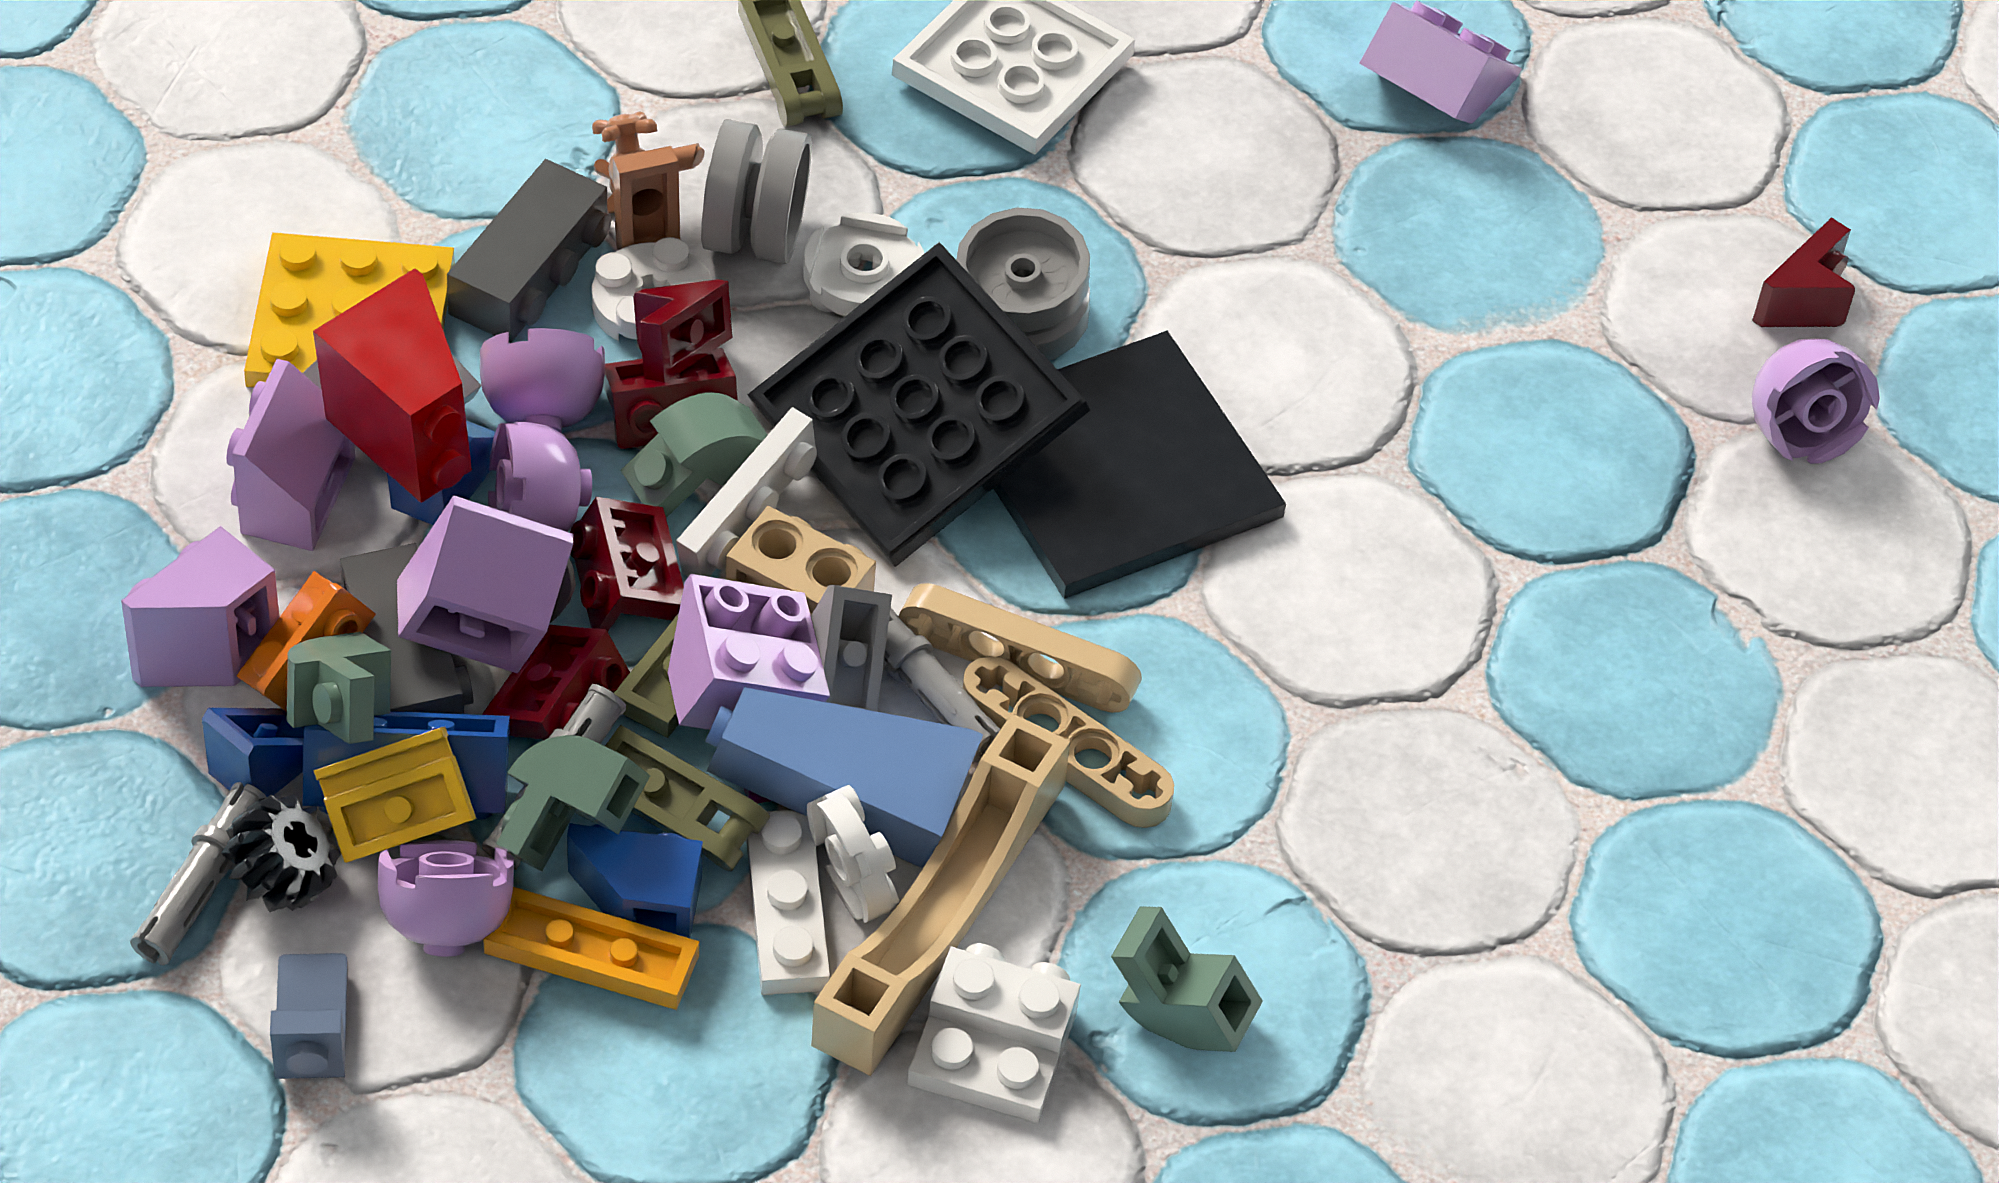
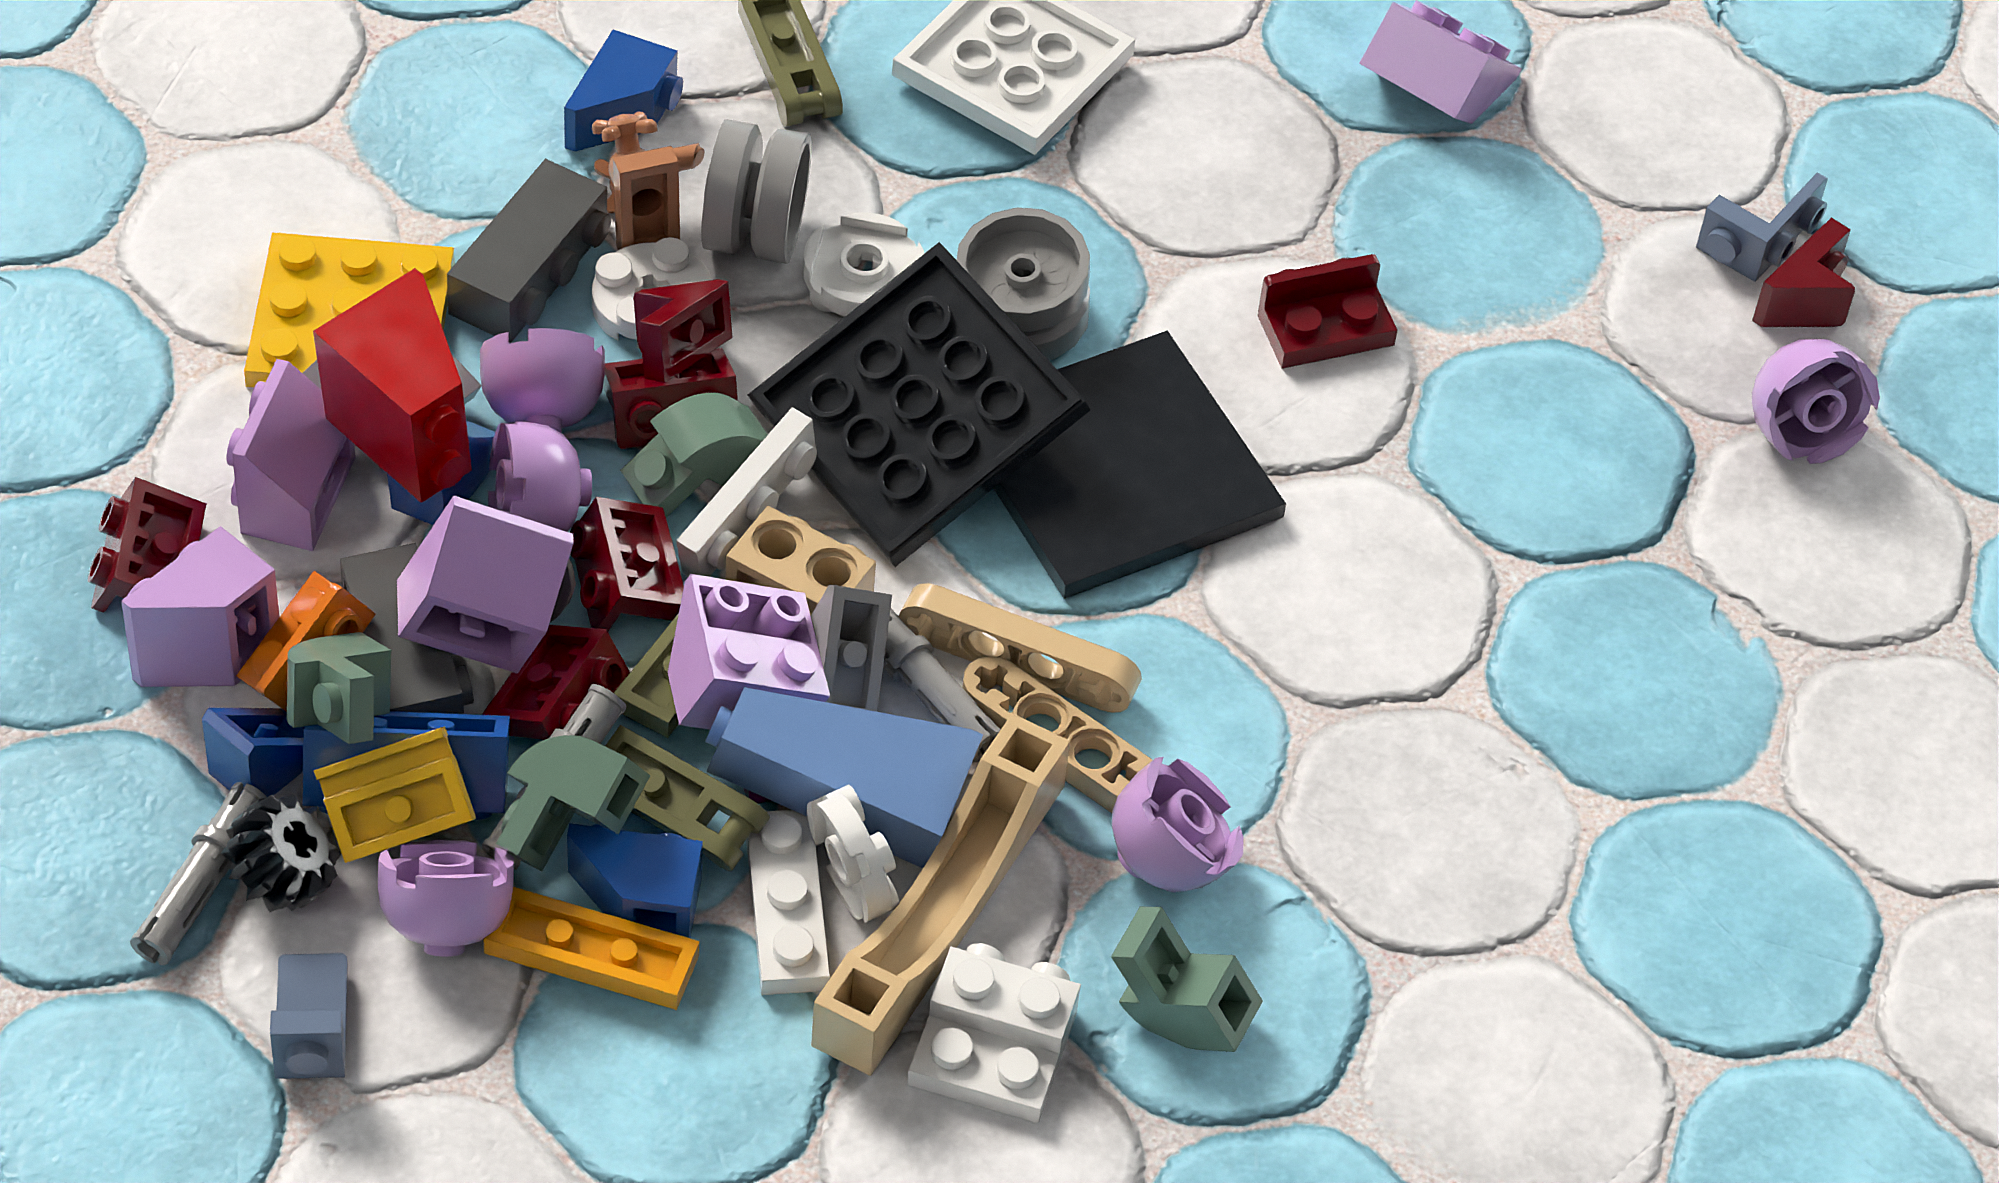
(143, 536): none -> dark red bracket
(622, 79): none -> blue slope
(1174, 828): none -> lavender cylinder
(1325, 311): none -> dark red bracket
(1751, 243): none -> sand blue bracket

